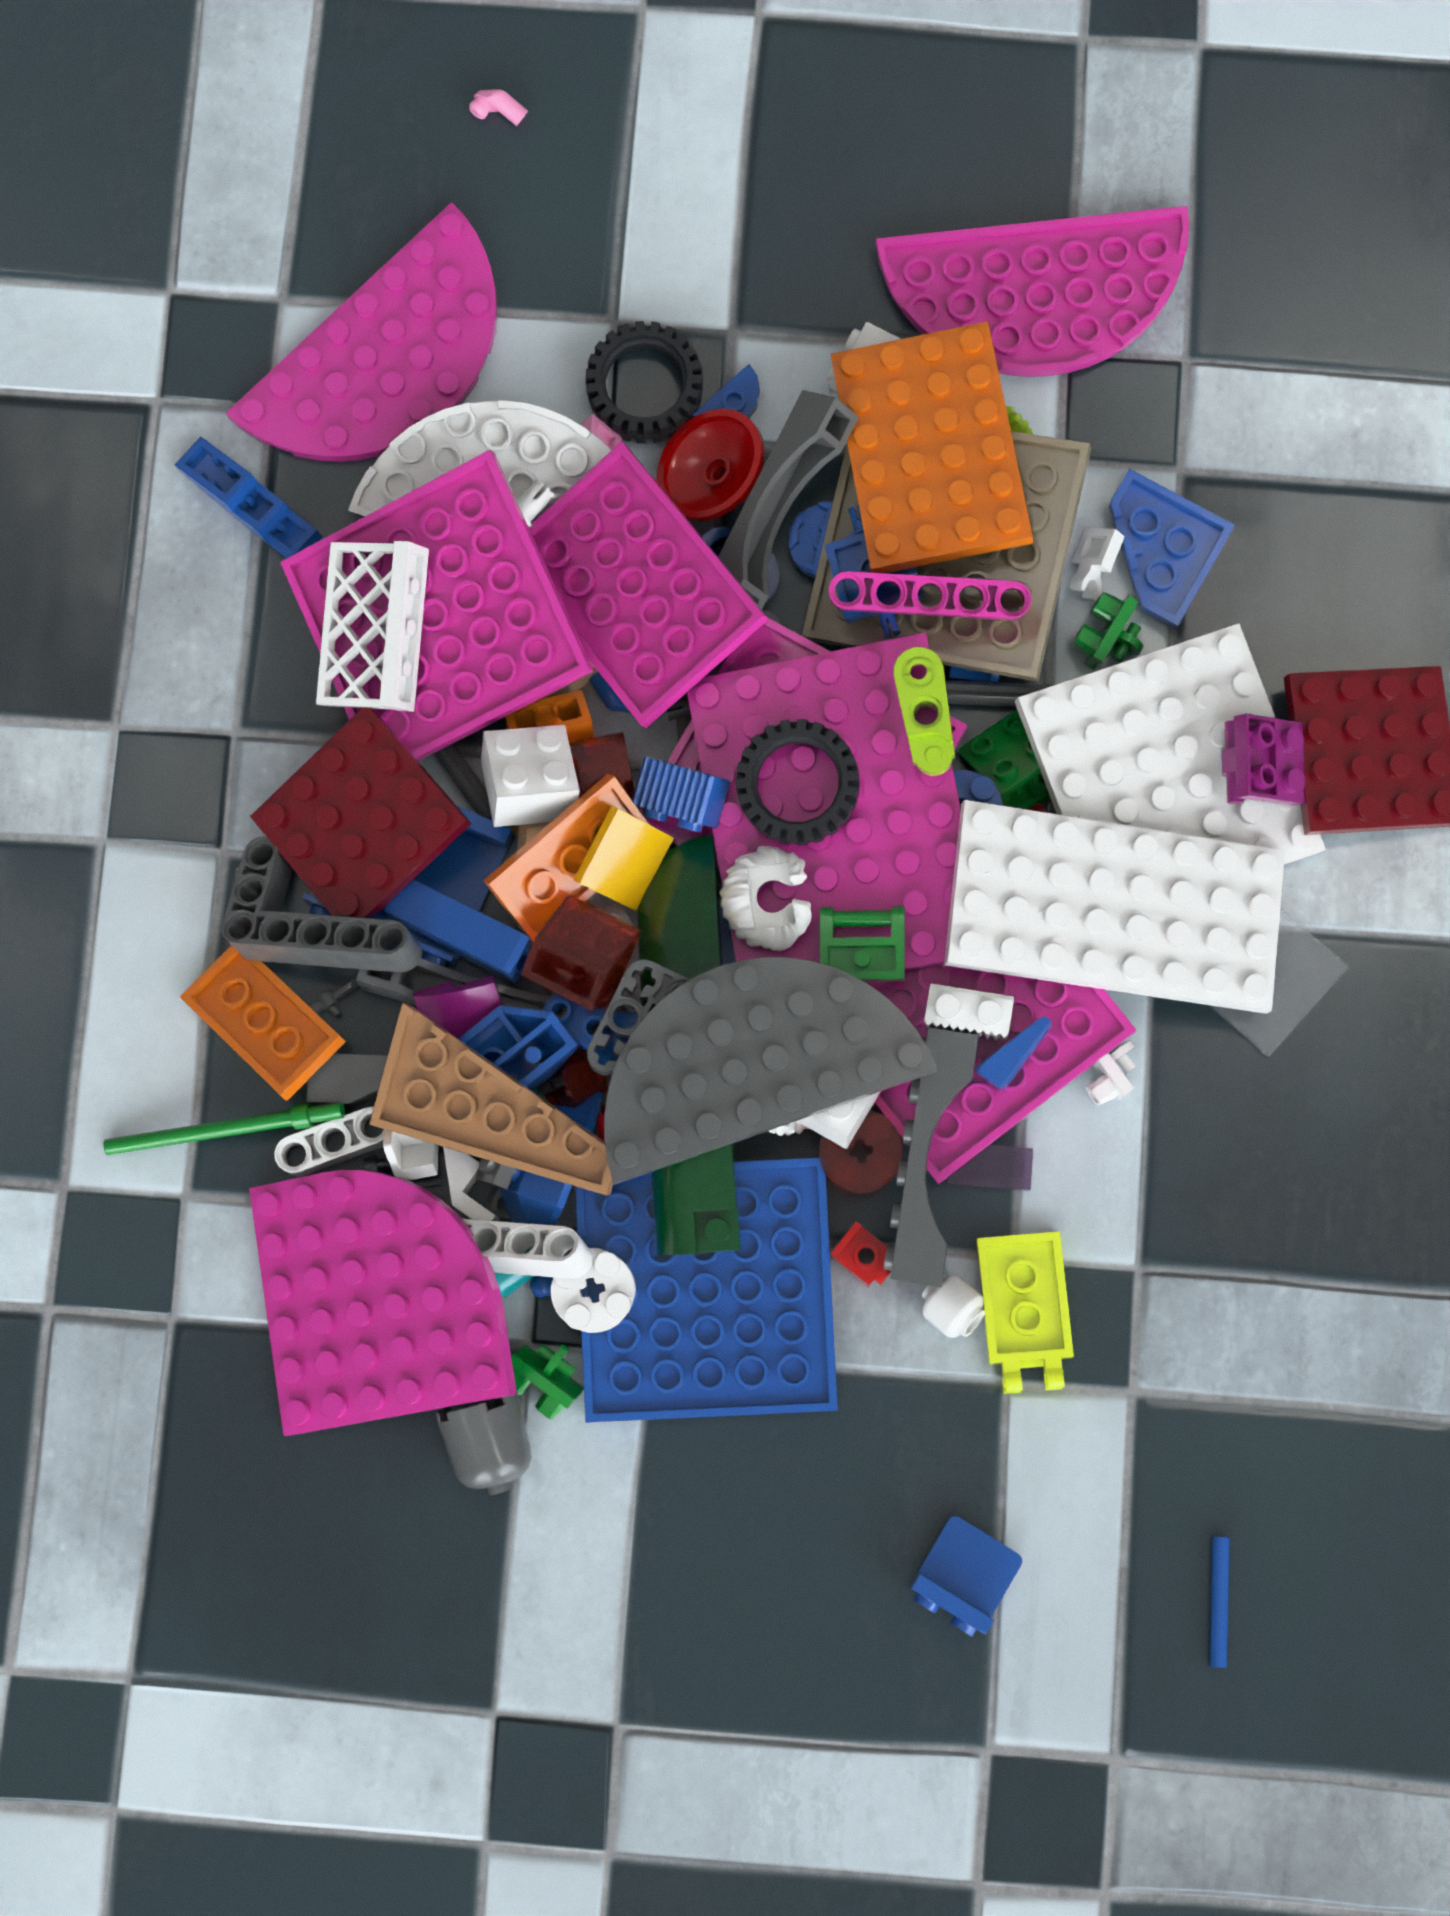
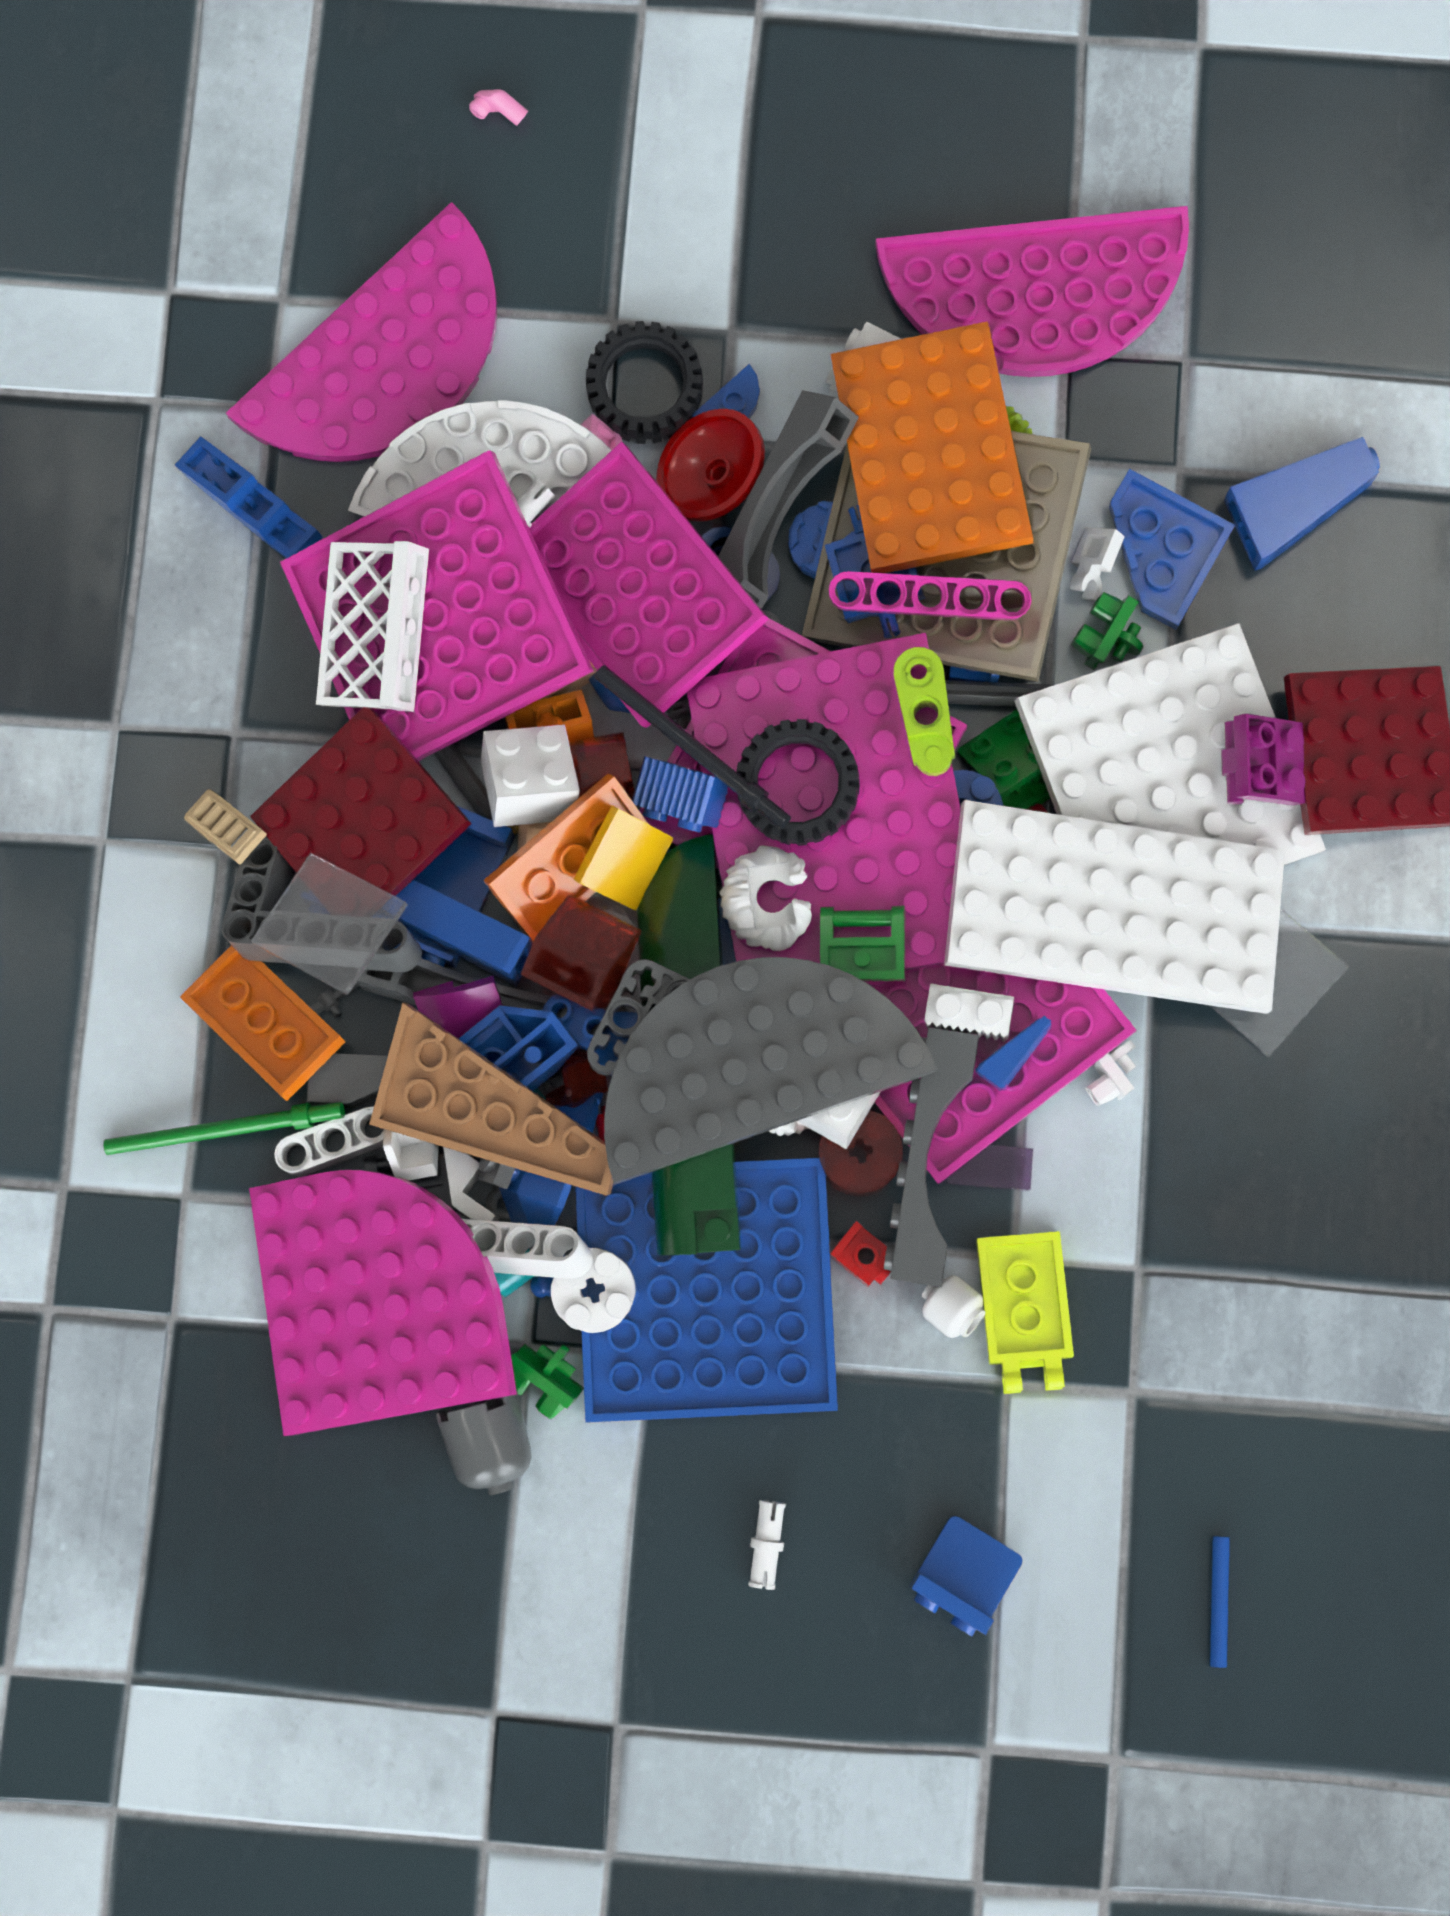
(223, 825): none -> tan slope
(329, 923): none -> clear piece
(751, 795): none -> black bar
(767, 1544): none -> white pin
(1295, 499): none -> slope

